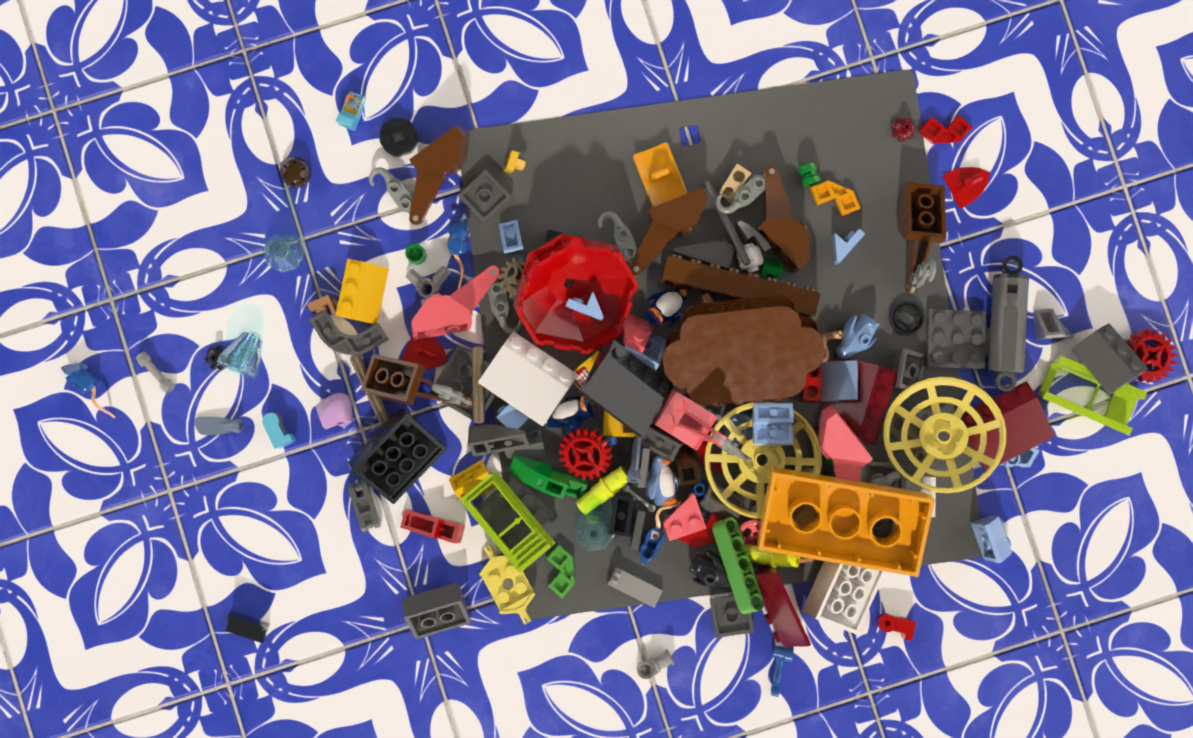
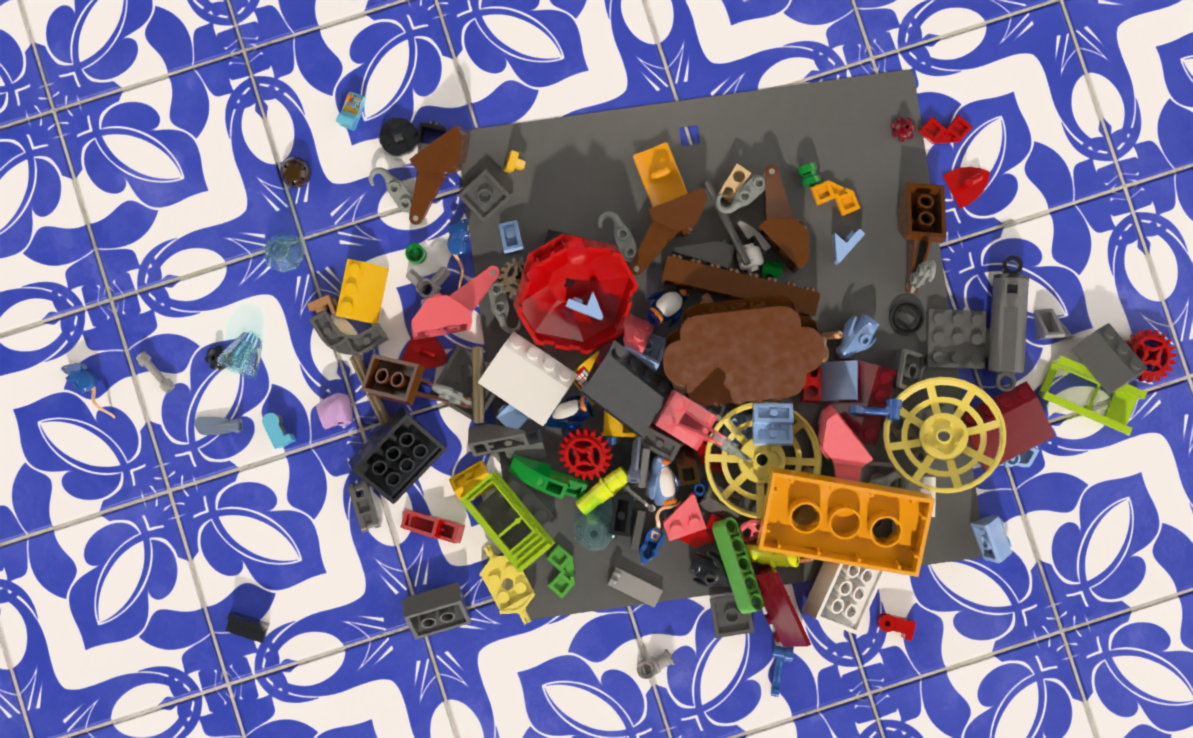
(431, 126): none -> black bracket
(892, 409): none -> blue brick

